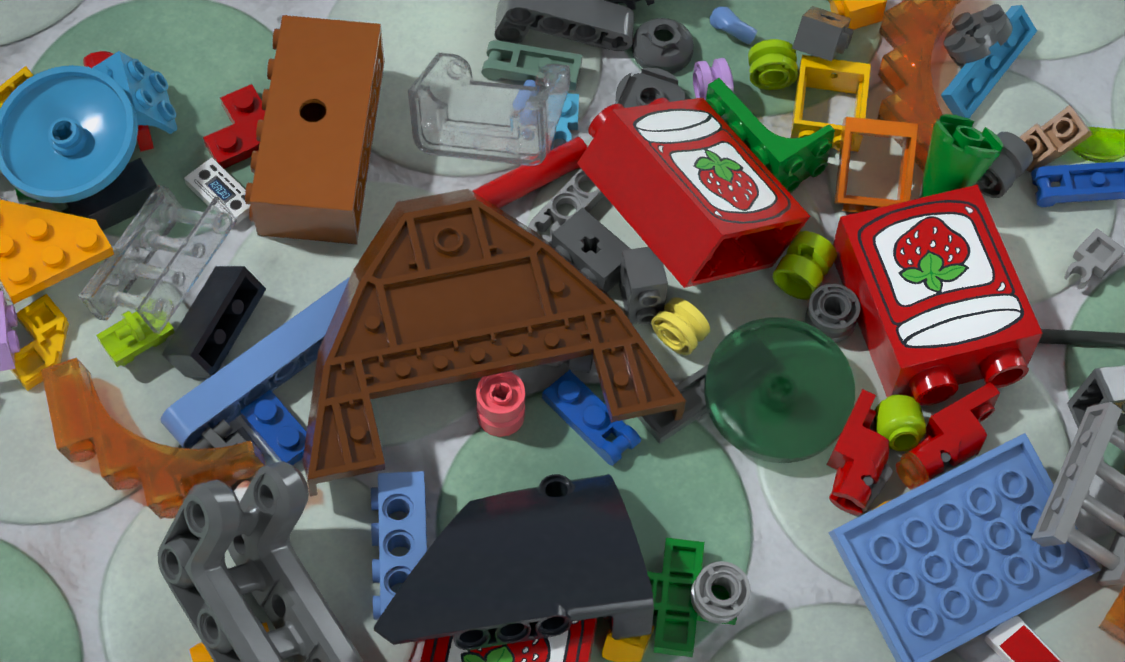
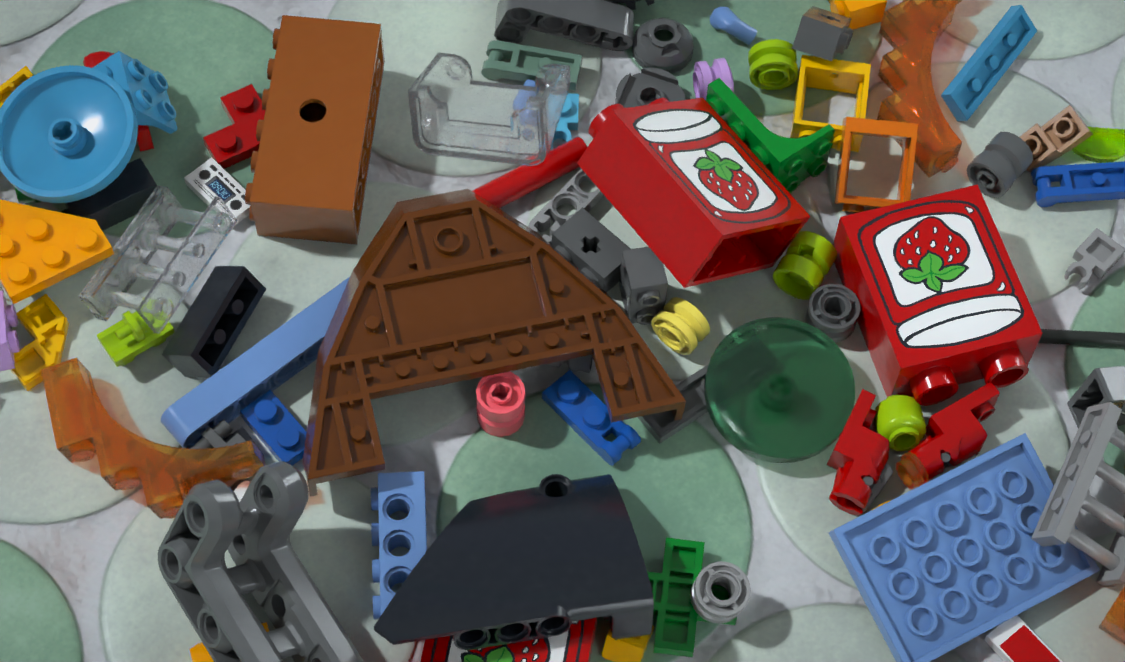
(957, 155): green cone -> none
(977, 32): dark grey plate -> none

